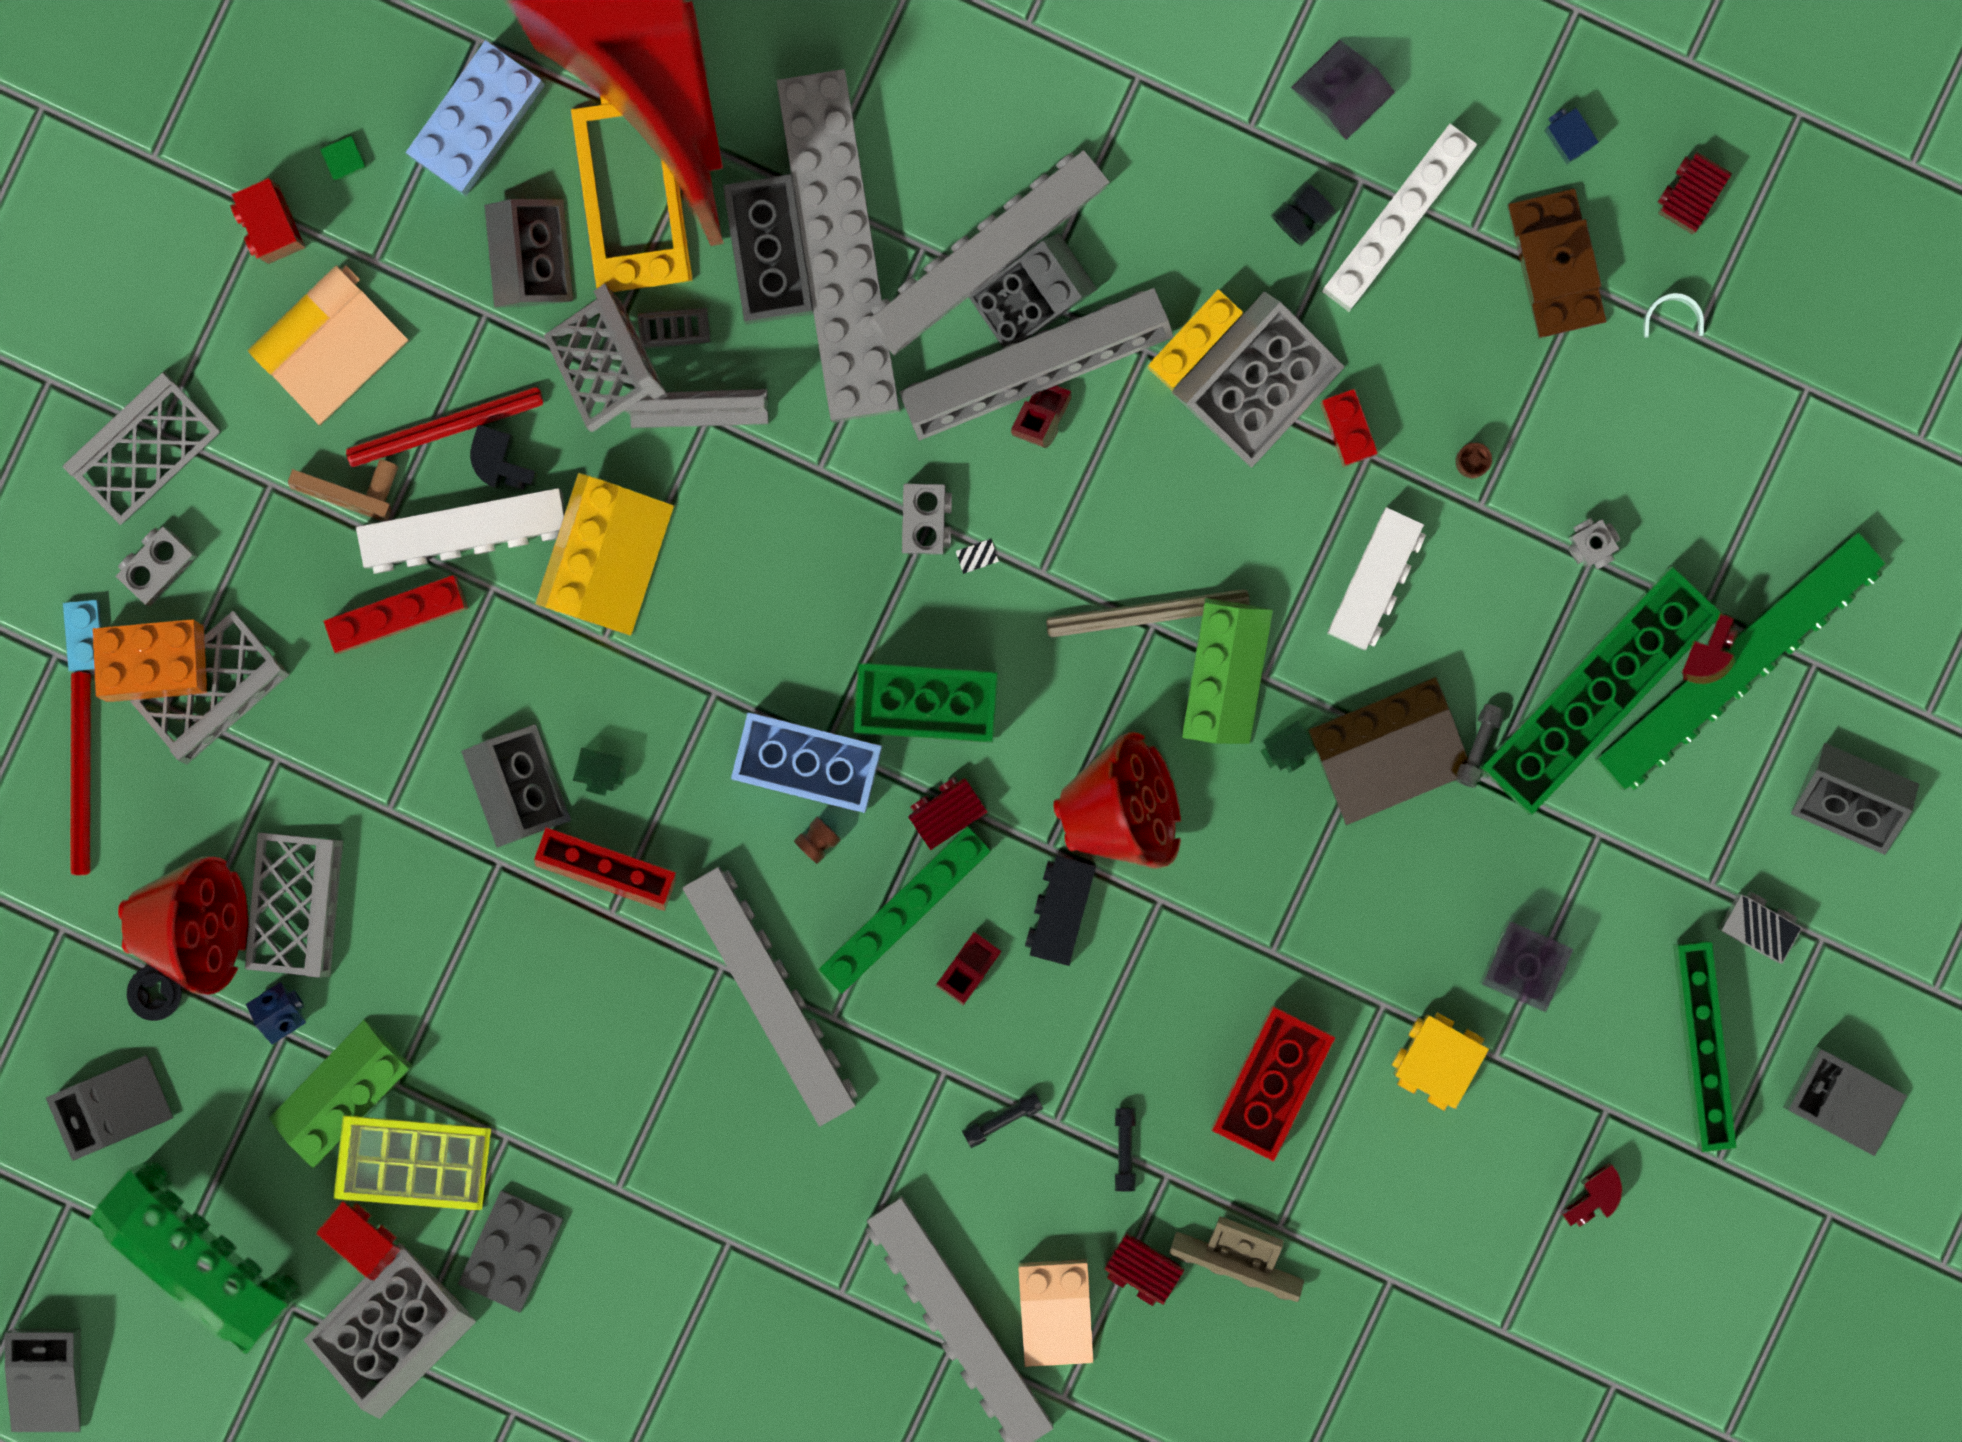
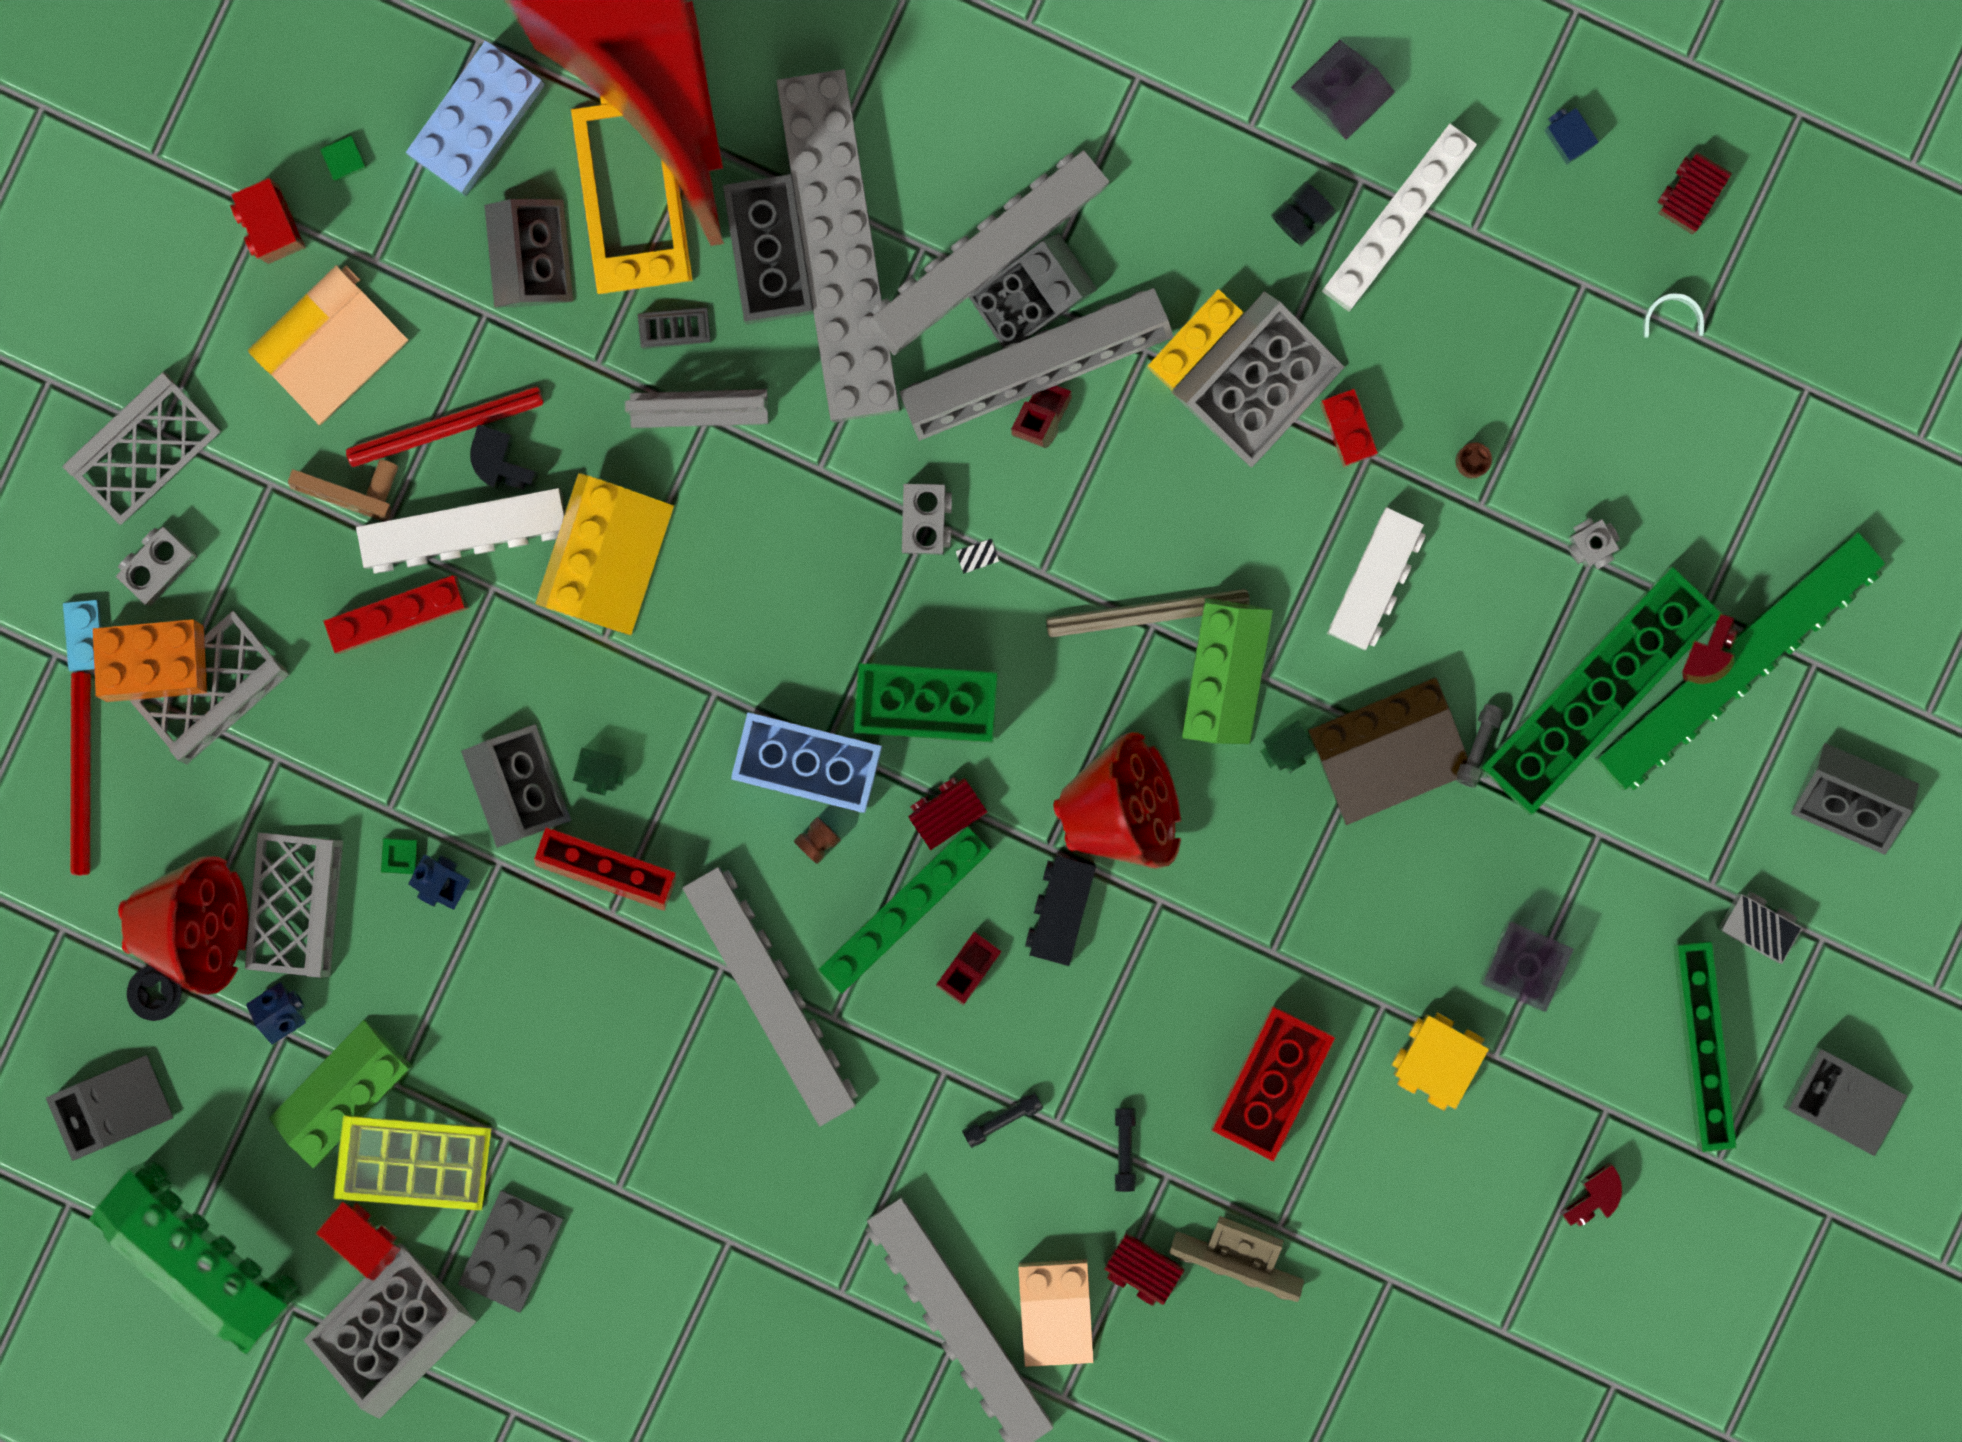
(43, 1379): dark grey slope -> none
(399, 856): none -> green tile
(438, 881): none -> dark blue brick
(630, 351): light grey fence -> none
(1557, 263): reddish brown brick -> none

